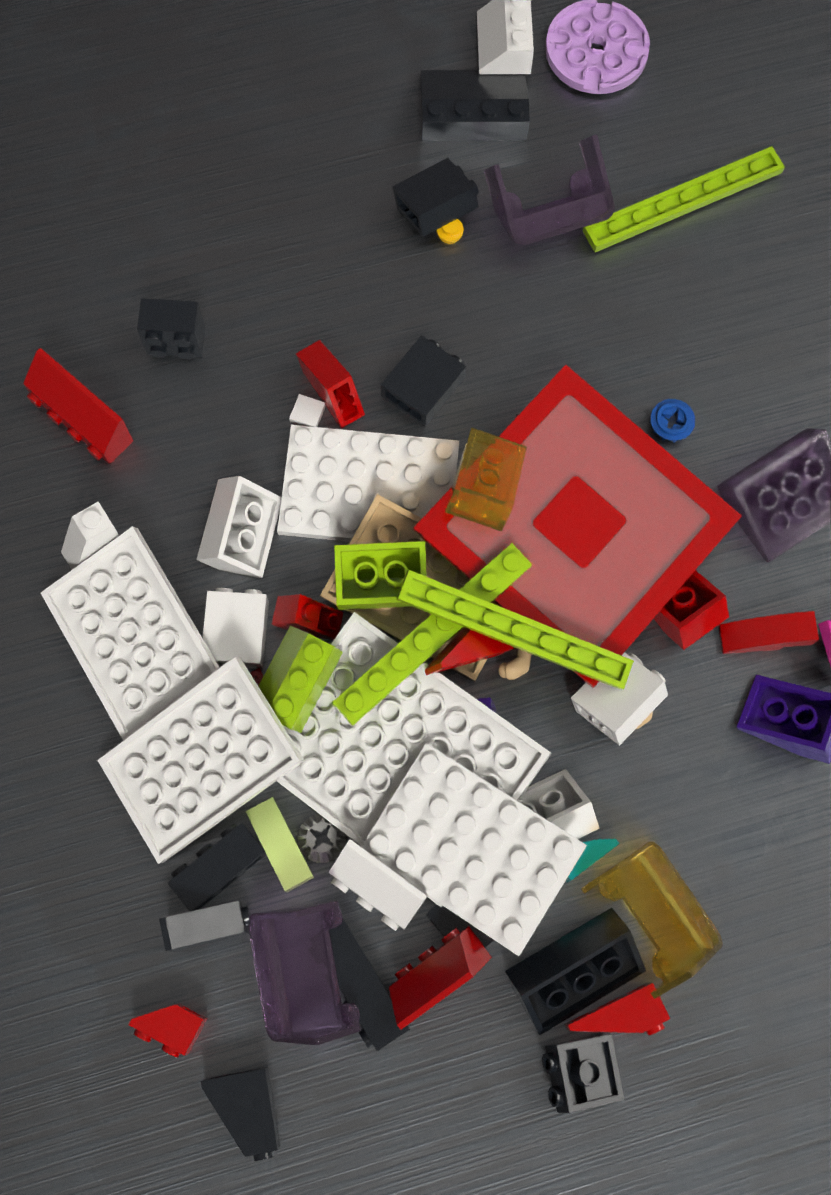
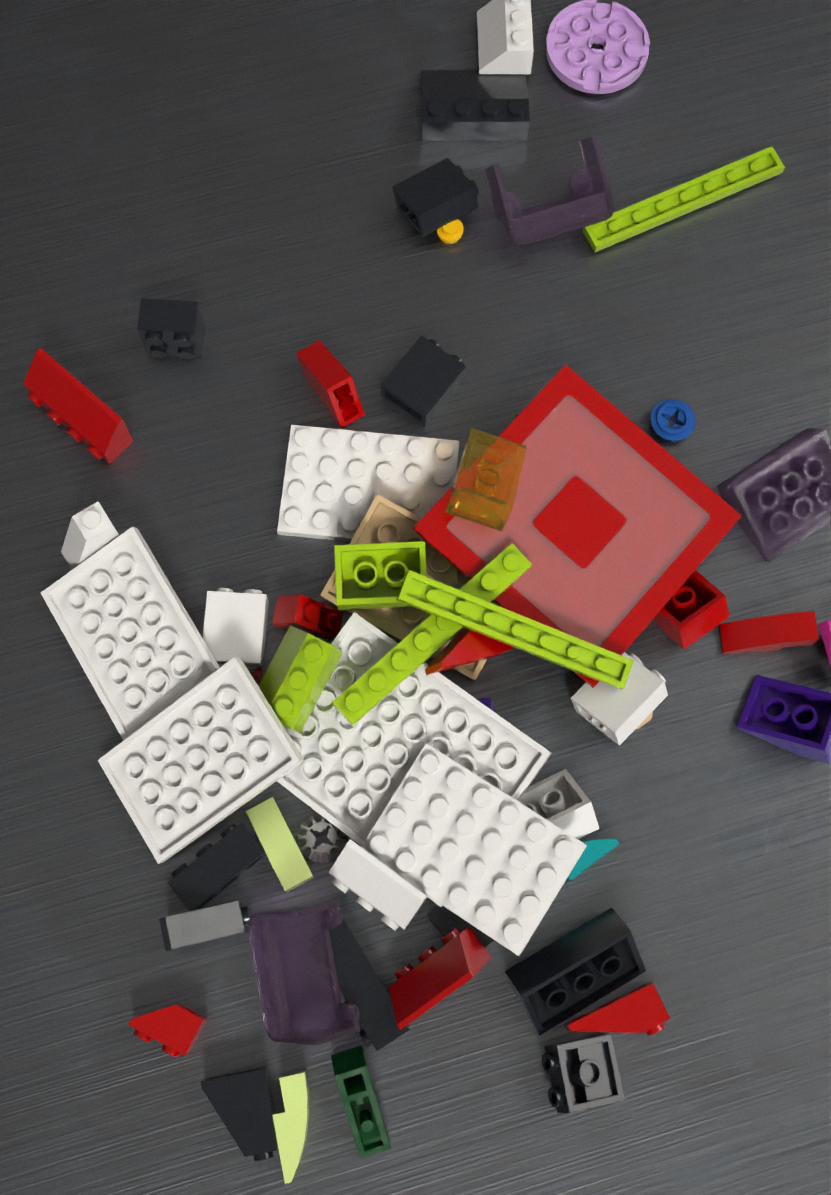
(239, 527): white slope -> none
(292, 1122): none -> yellowish green slope
(307, 411): white tile -> none
(360, 1101): none -> dark green slope
(515, 667): tan arm -> none
(665, 912): clear yellow windscreen -> none

